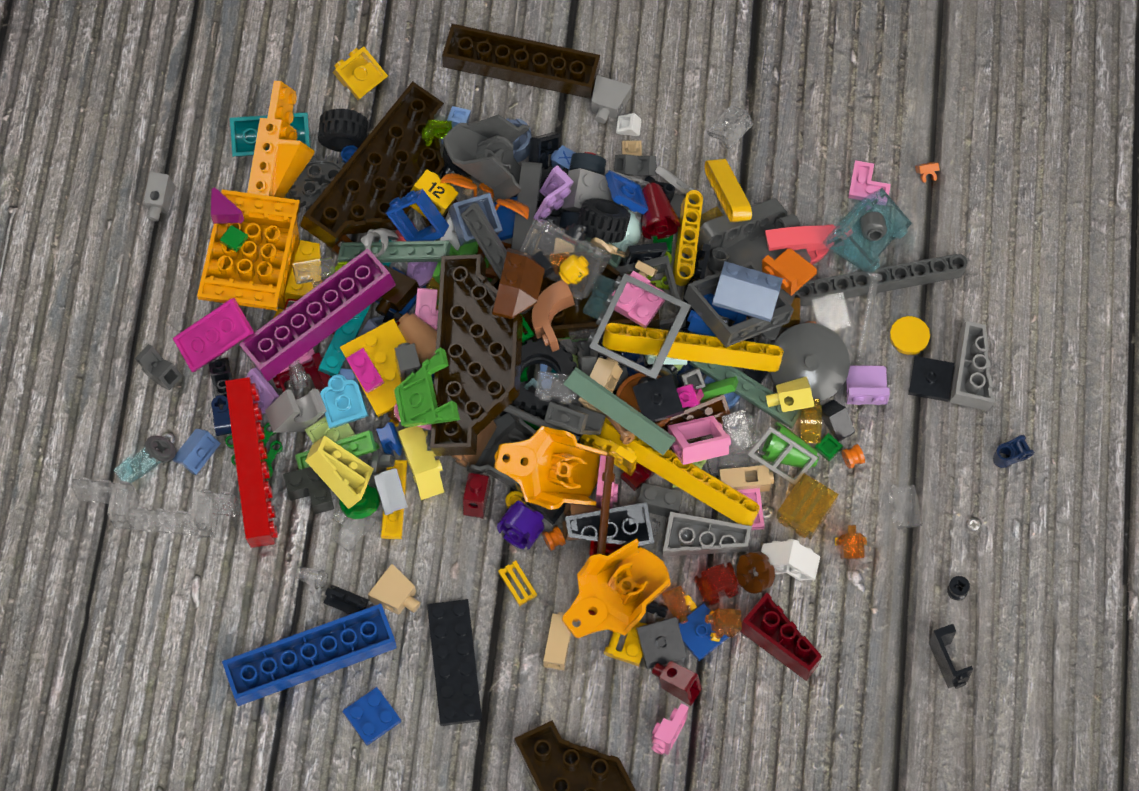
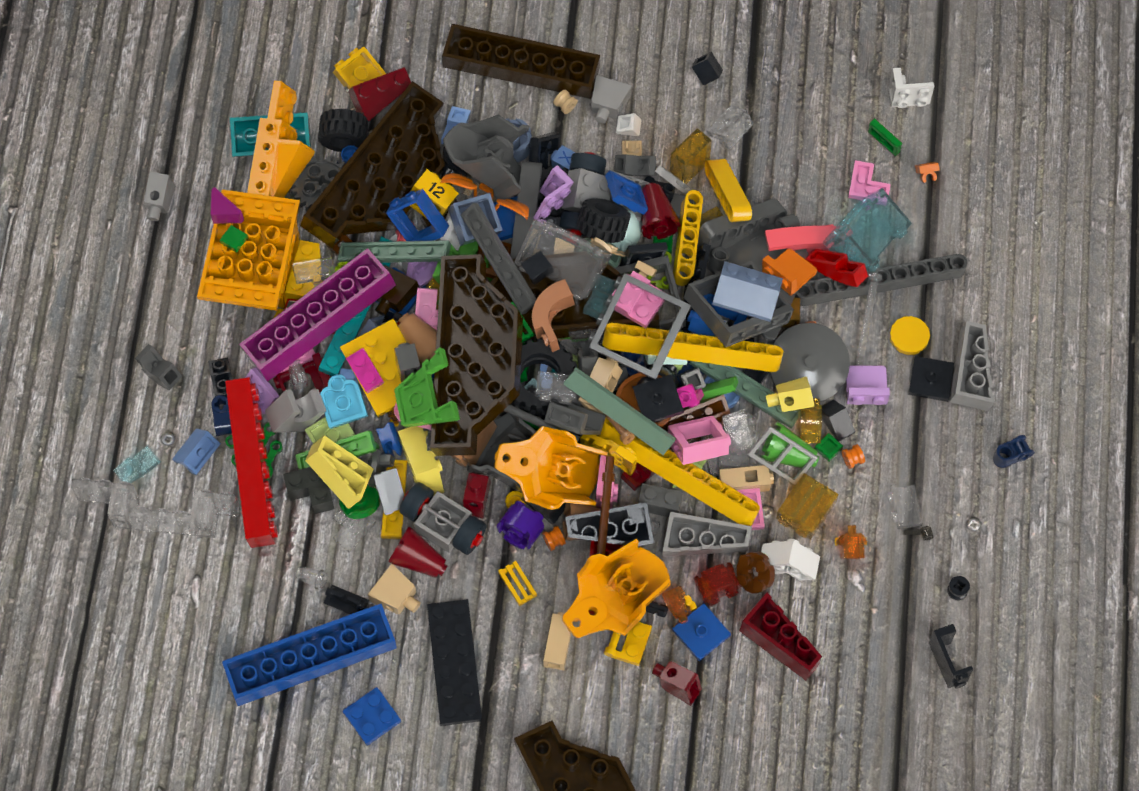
(162, 444): dark grey gear -> none
(213, 335): dark pink tile -> none
(376, 94): none -> dark red wedge
(383, 234): light grey piece -> none
(418, 555): none -> dark red cone
(435, 128): clear neon green bracket -> none
(442, 520): none -> brick
(518, 284): reddish brown wedge -> none
(557, 259): clear orange tile -> none
(565, 101): none -> tan wheel
(574, 269): yellow head -> none
(577, 231): black plate -> none
(661, 642): black plate -> none
(667, 732): bright pink plate -> none
(690, 156): none -> clear yellow brick
(707, 68): none -> black panel
(724, 622): clear orange piece -> none
(831, 311): clear piece -> none
(838, 267): none -> red slope
(873, 226): dark grey head -> none
(884, 137): none -> green tile
(908, 94): none -> white bracket
(925, 531): none -> clear smoke hand

